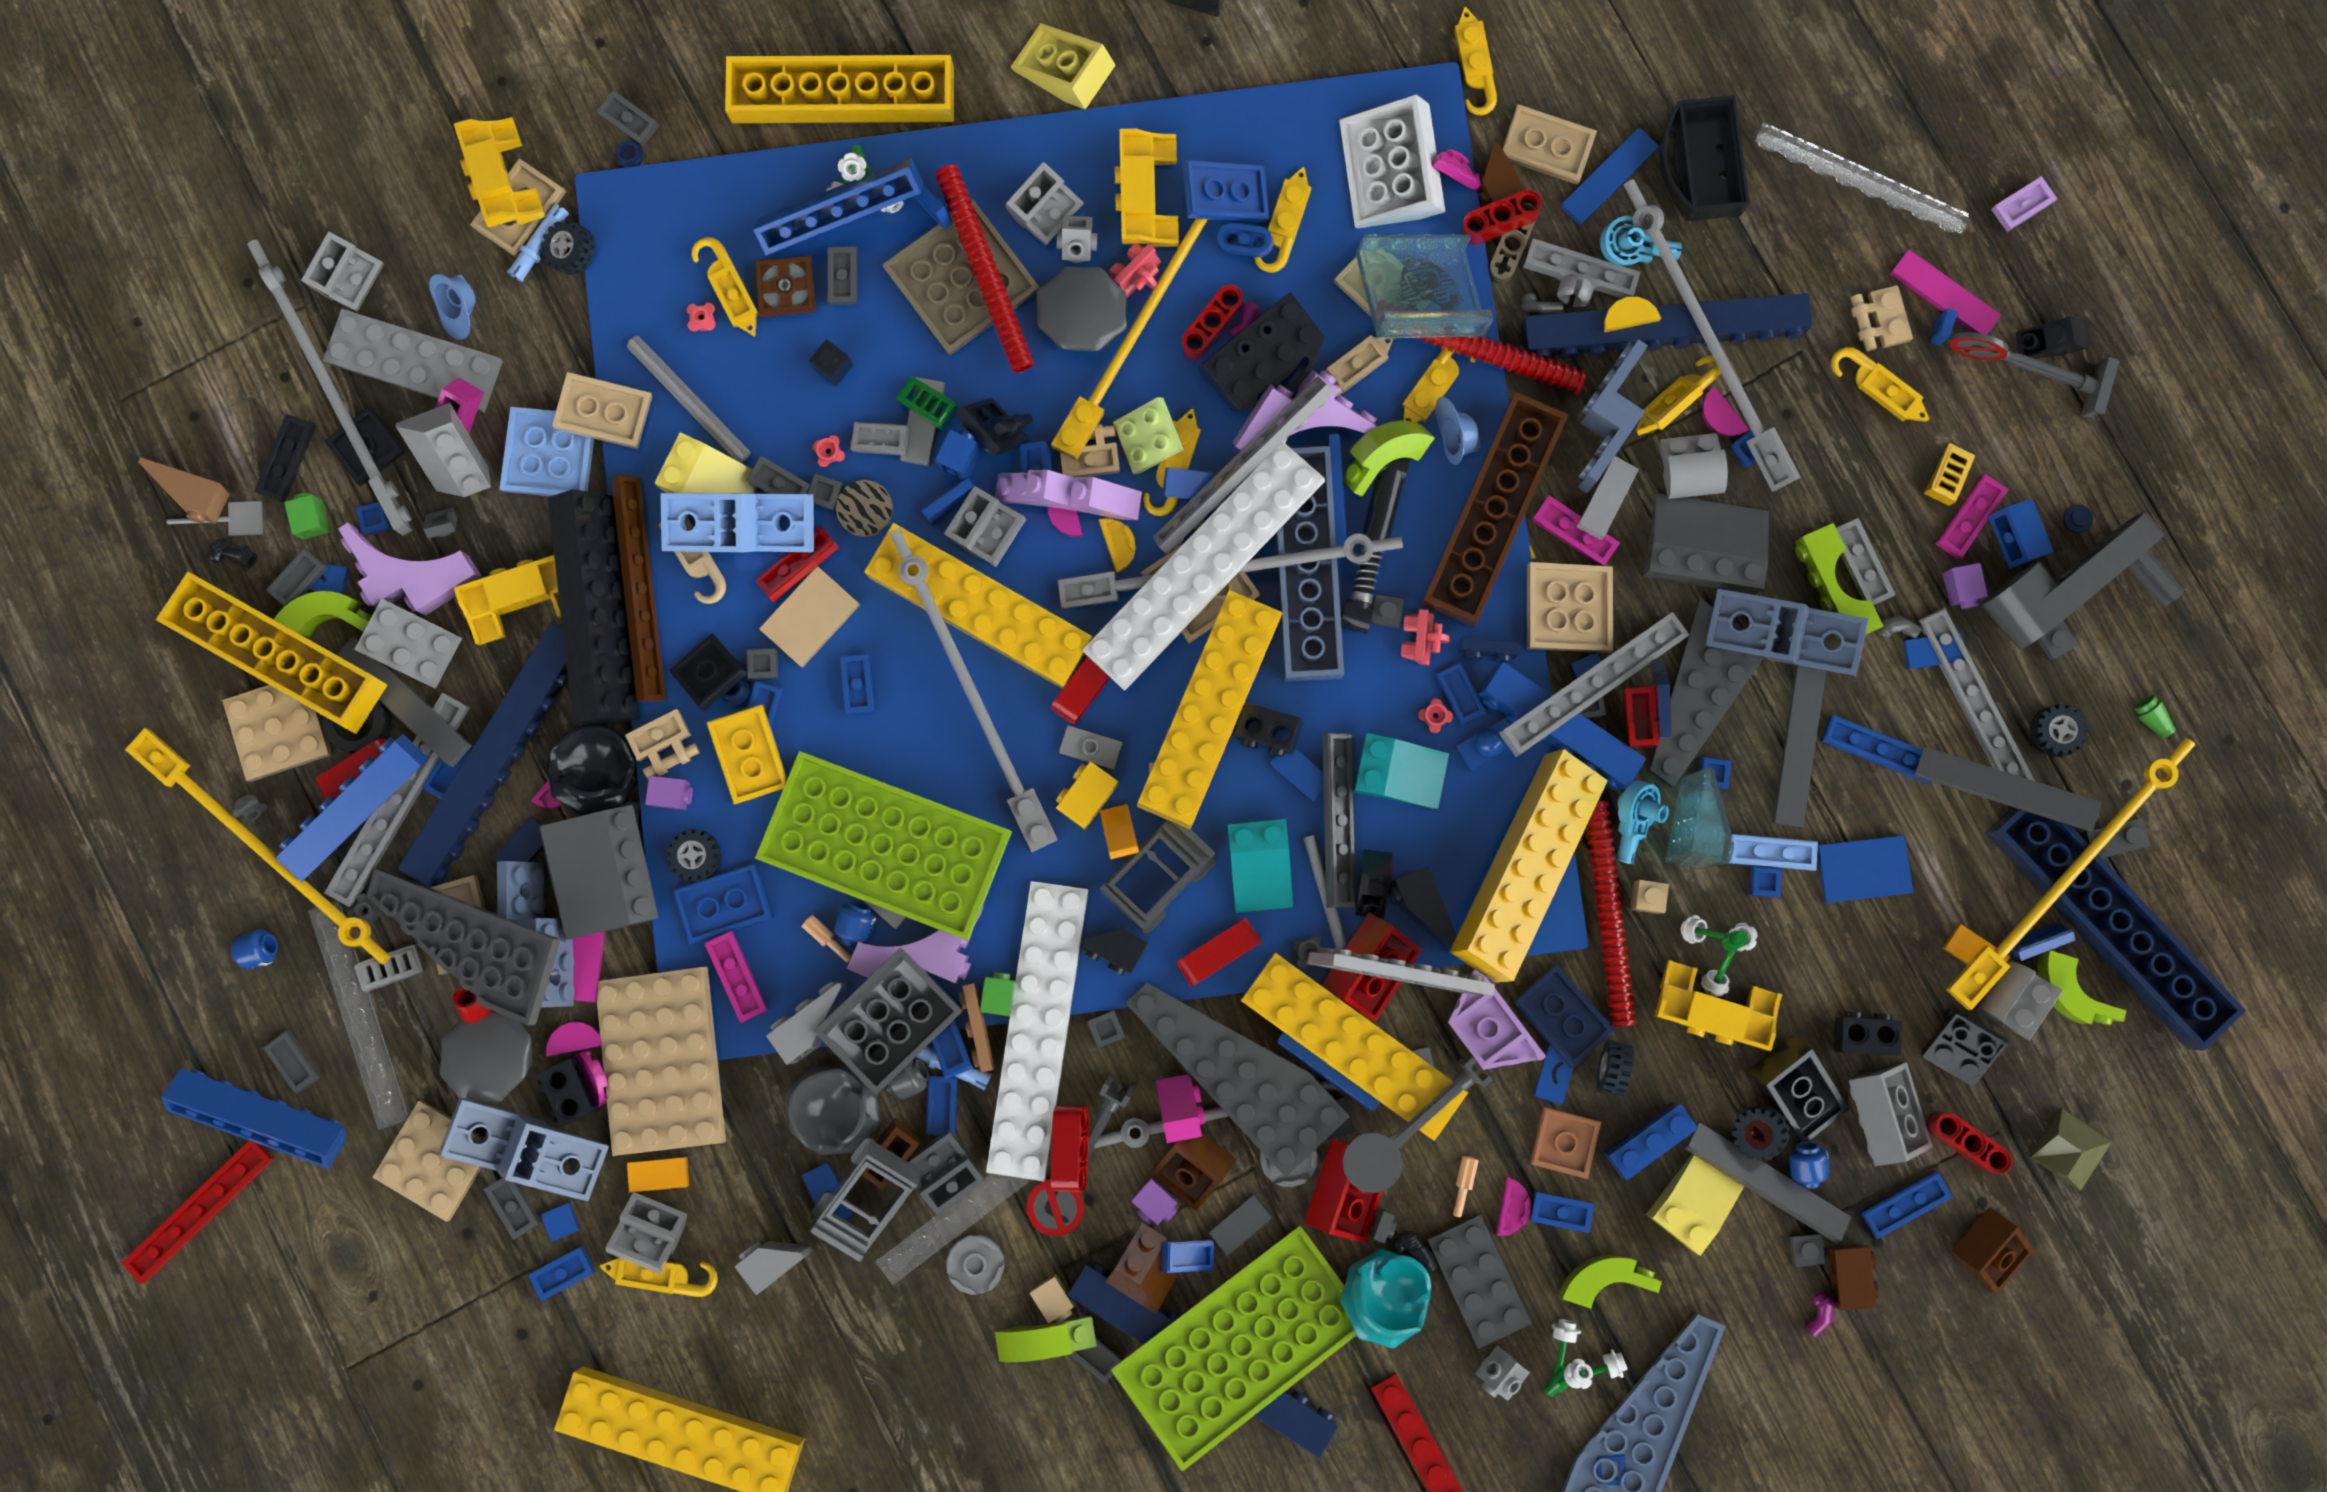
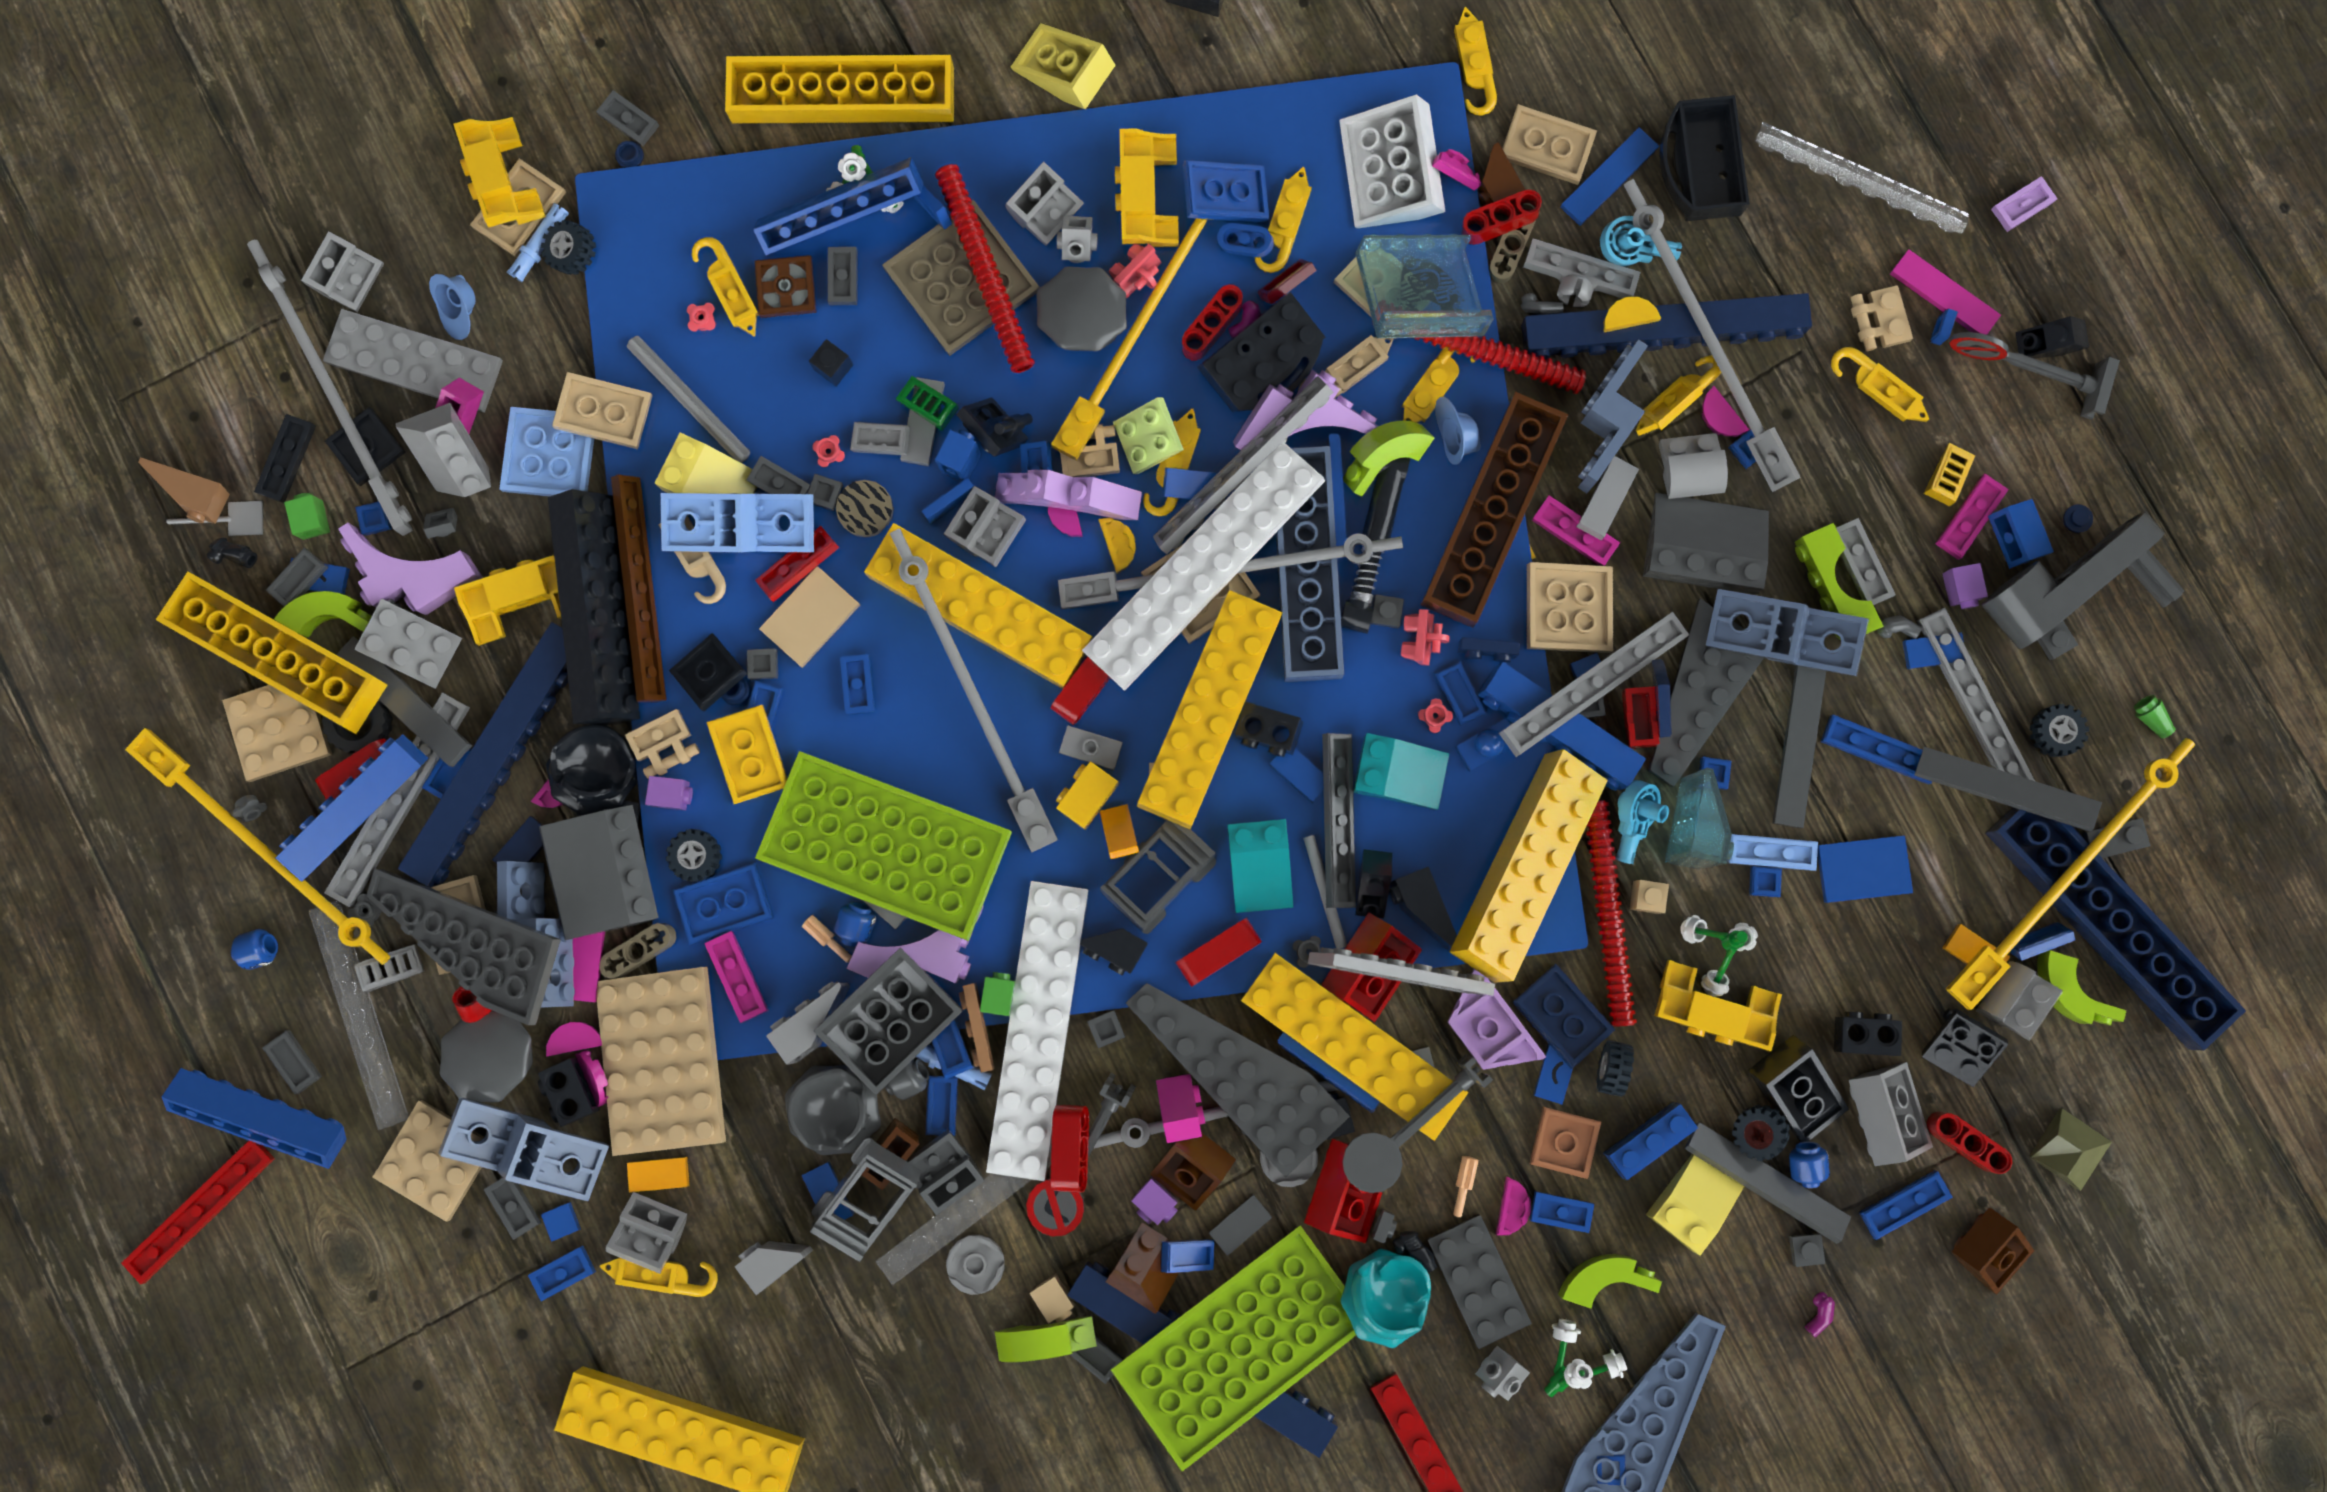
(625, 950): none -> dark tan beam
(1286, 281): none -> dark red tile
(1852, 1276): reddish brown brick -> none

